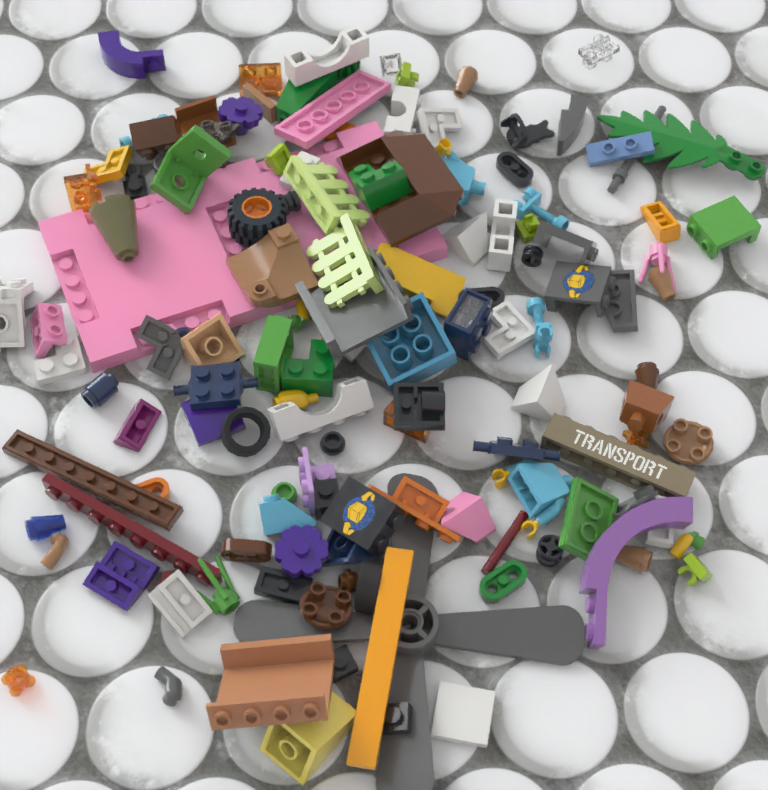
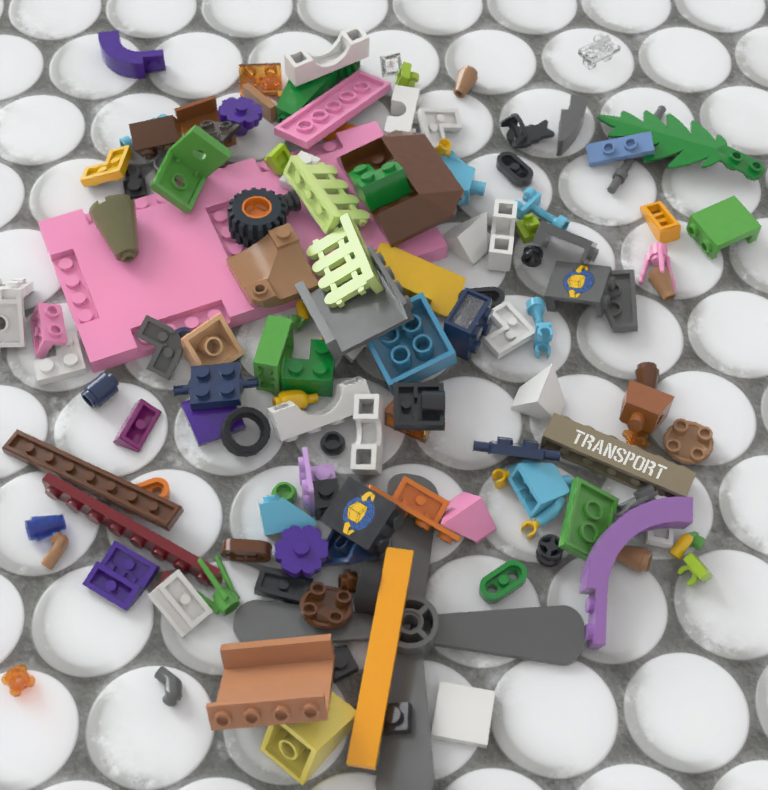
(82, 190): clear orange bracket -> none
(368, 449): none -> white arch
(505, 543): dark red bar -> none

